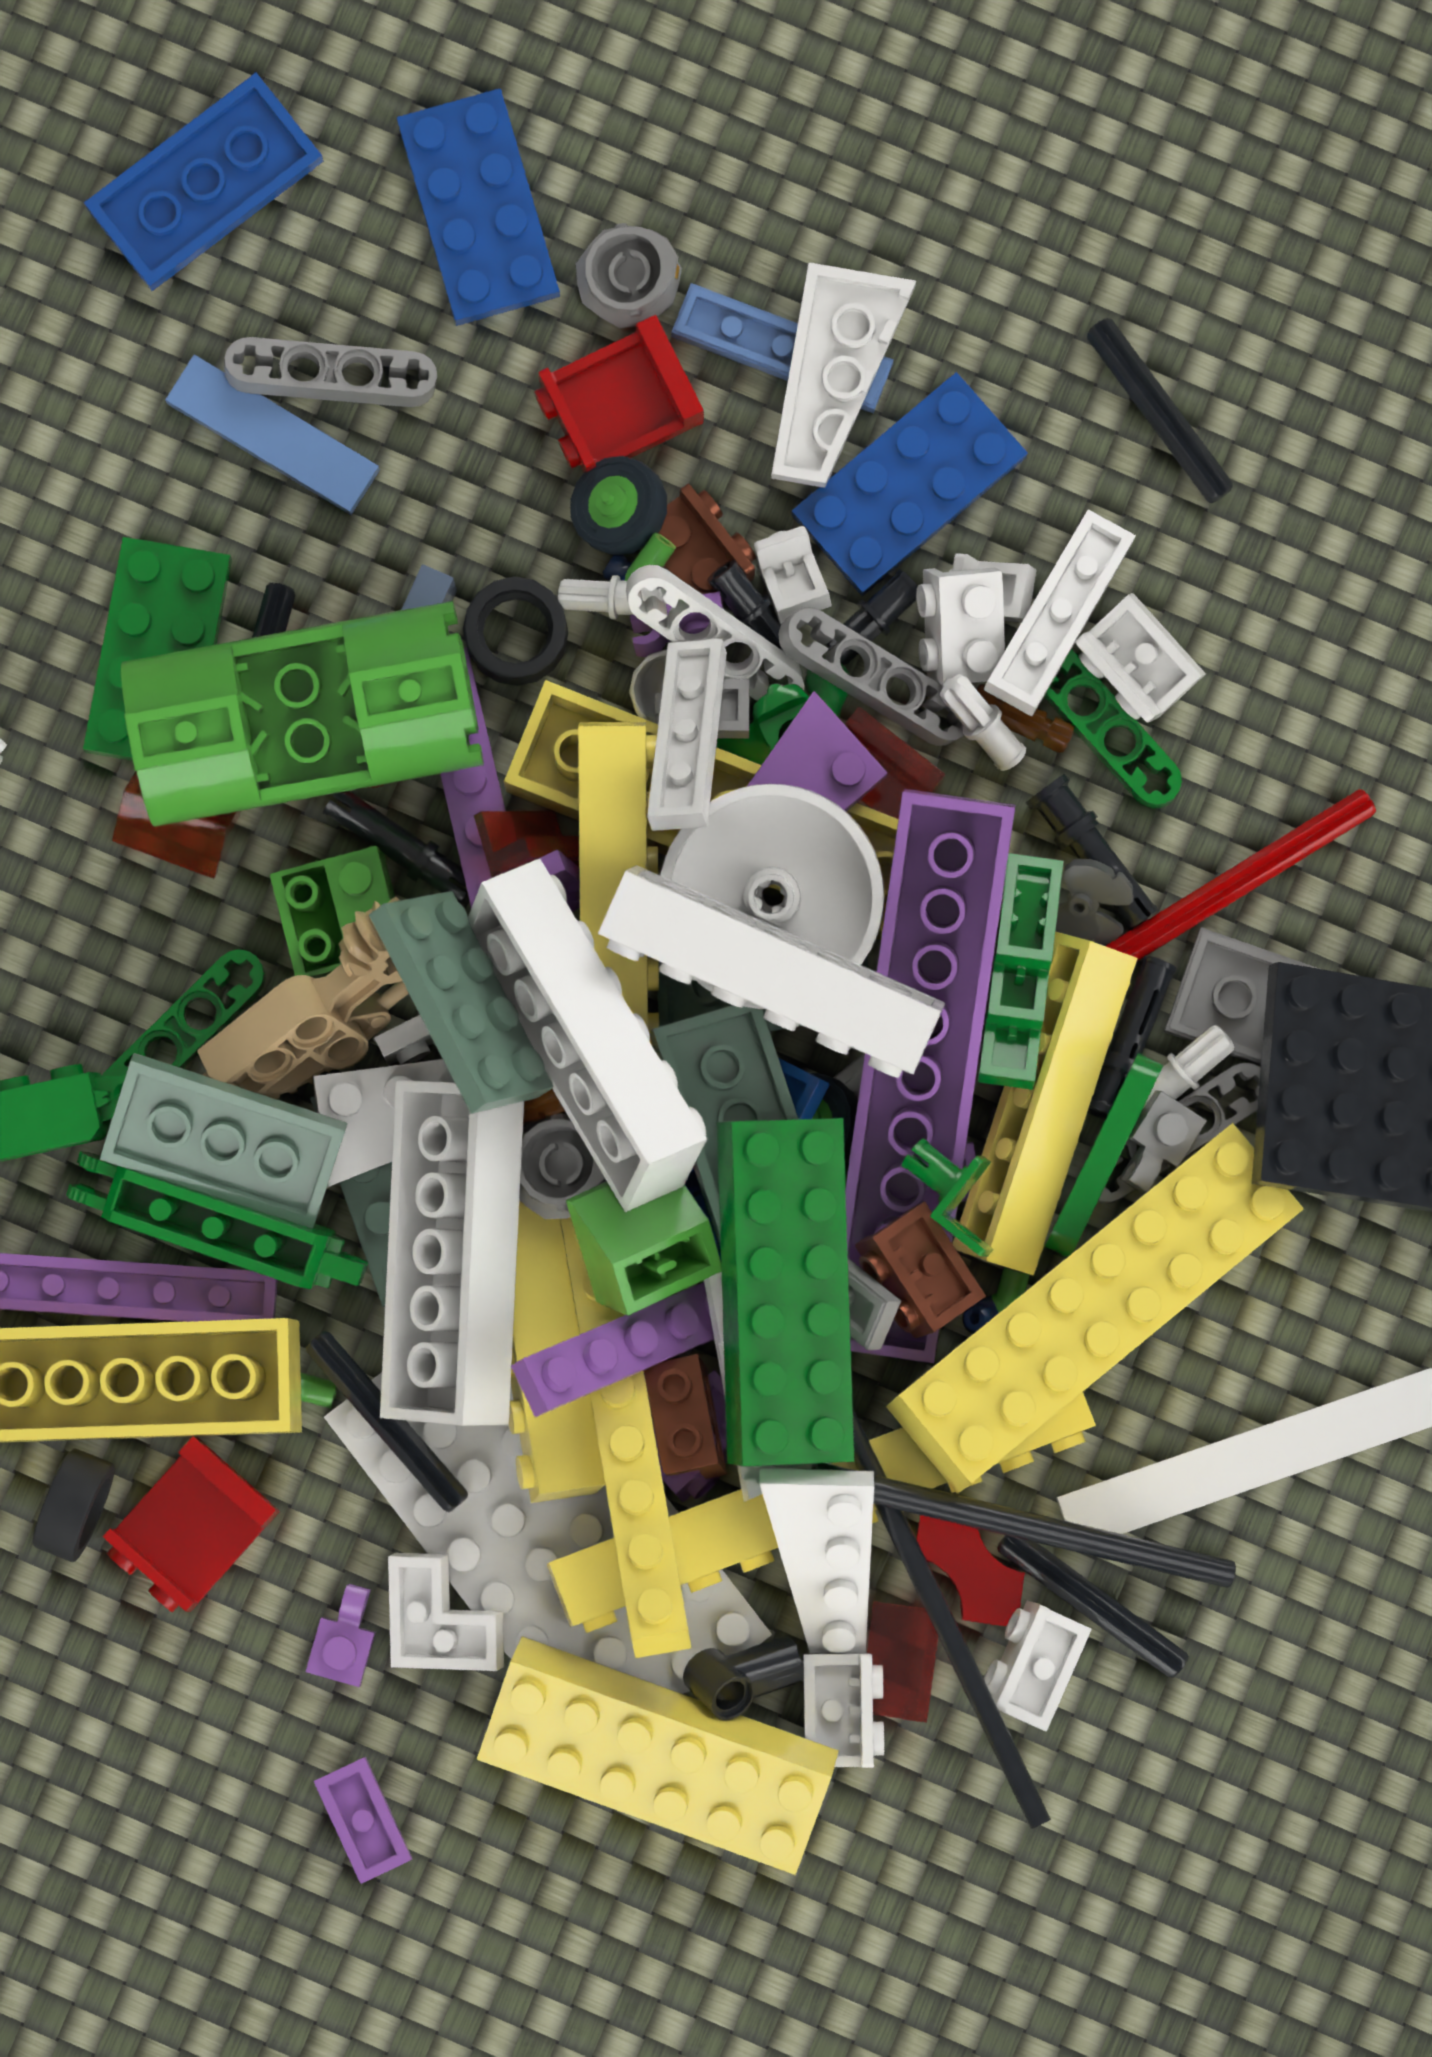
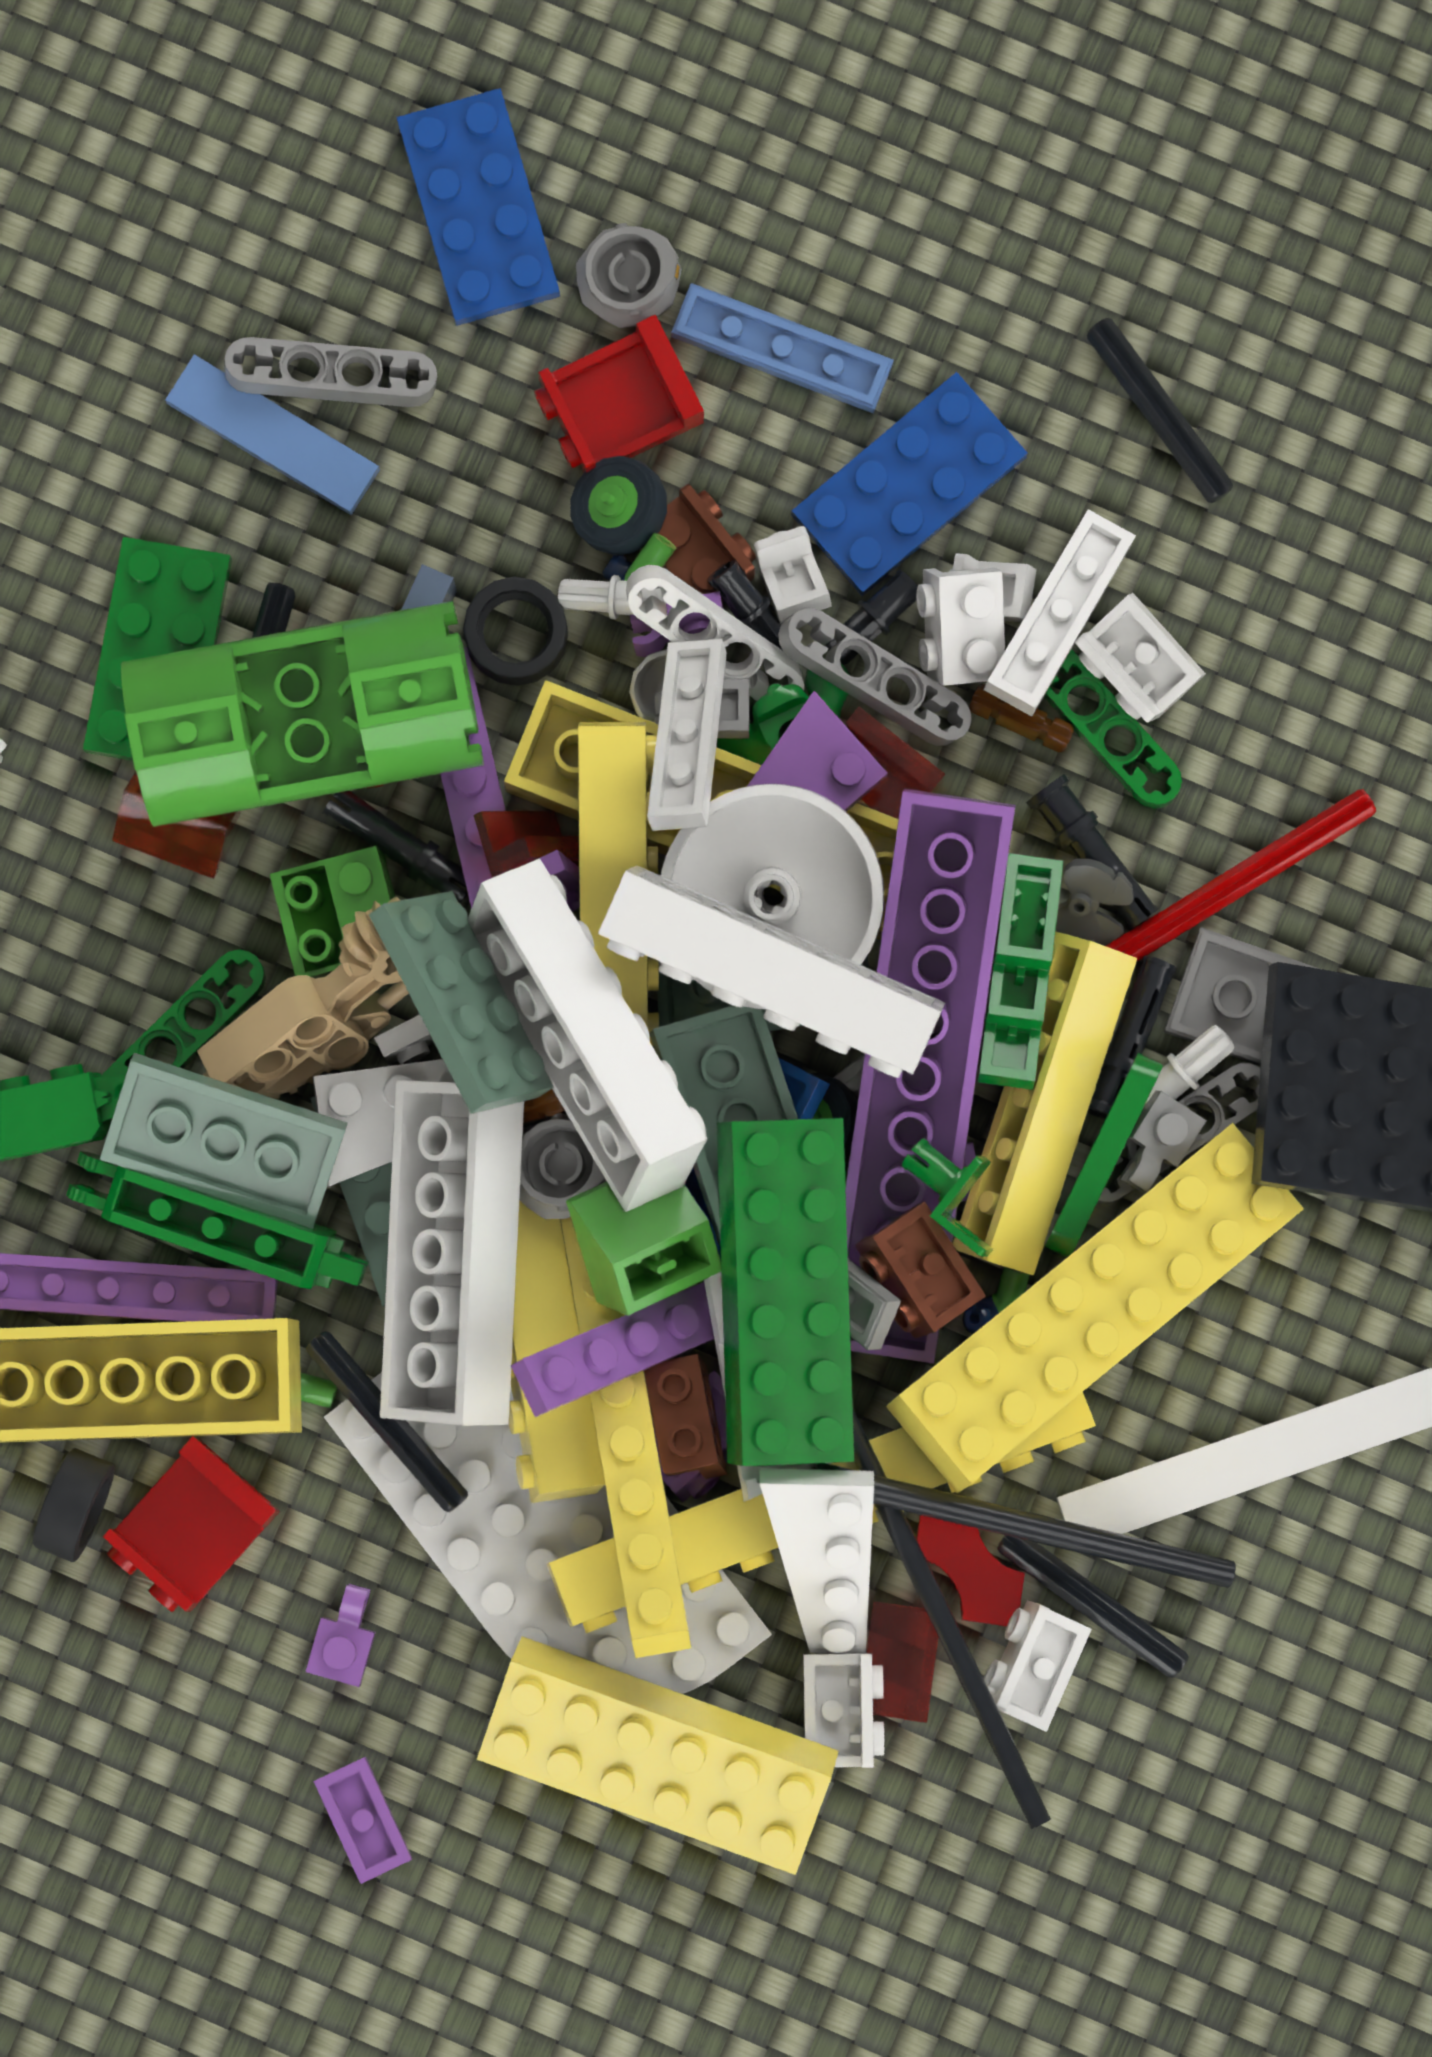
(204, 181): blue plate -> none
(424, 1627): white plate -> none
(732, 1681): black piece -> none
(836, 354): white wing -> none
(982, 722): white axle -> none

